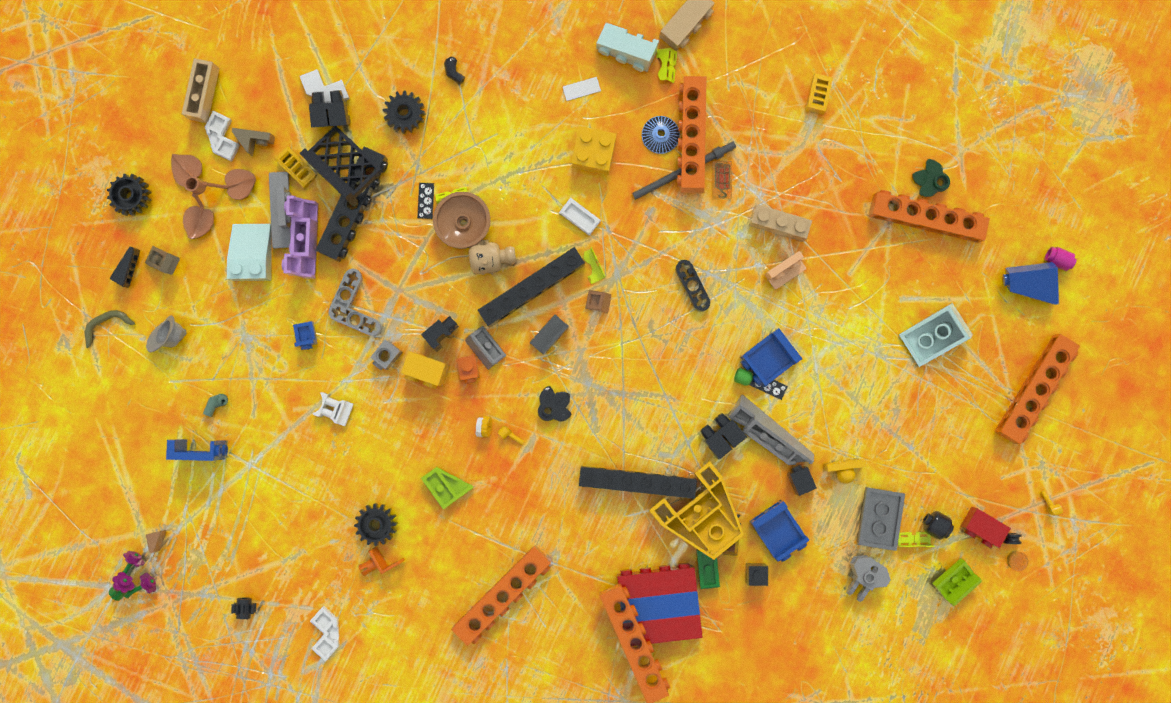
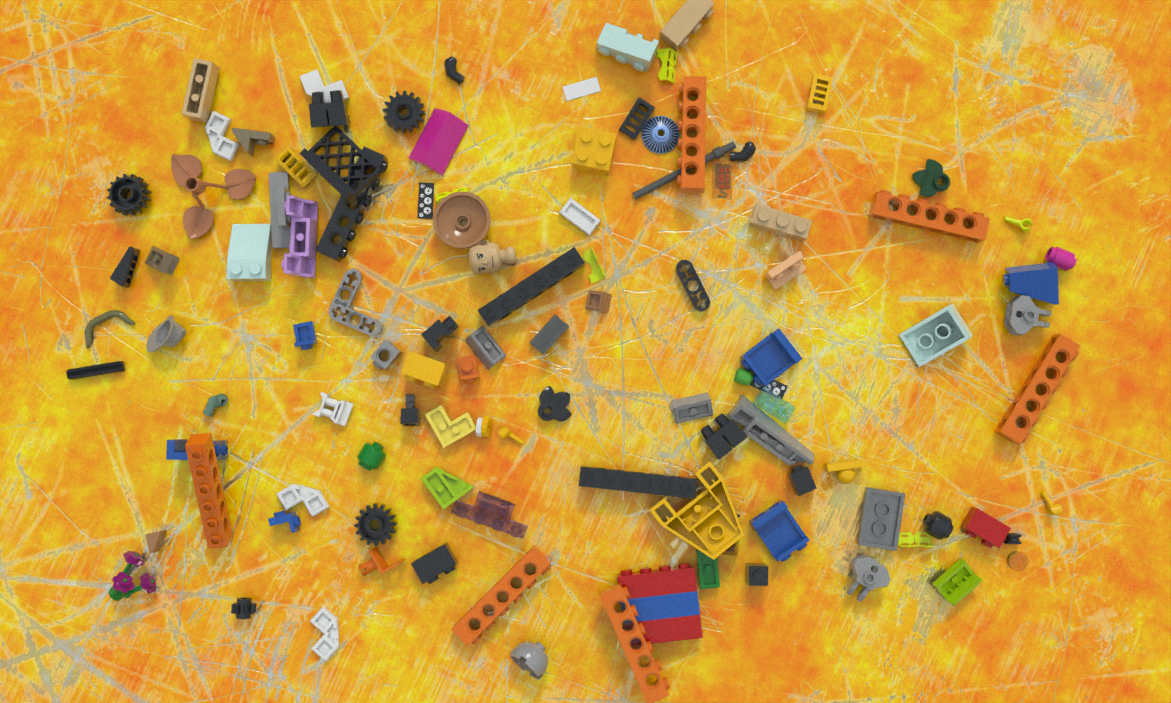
(95, 370): none -> black axle
(209, 490): none -> orange brick
(282, 517): none -> blue bracket
(312, 498): none -> white tile
(371, 456): none -> green head
(410, 415): none -> black piece
(435, 563): none -> black brick
(438, 141): none -> dark pink slope
(448, 430): none -> light yellow plate
(492, 513): none -> bracket
(531, 658): none -> light grey cylinder
(640, 101): none -> black slope
(692, 407): none -> light grey slope
(745, 154): none -> black arm
(774, 405): none -> clear light blue tile
(1020, 223): none -> neon yellow hand
(1023, 315): none -> light grey hinge

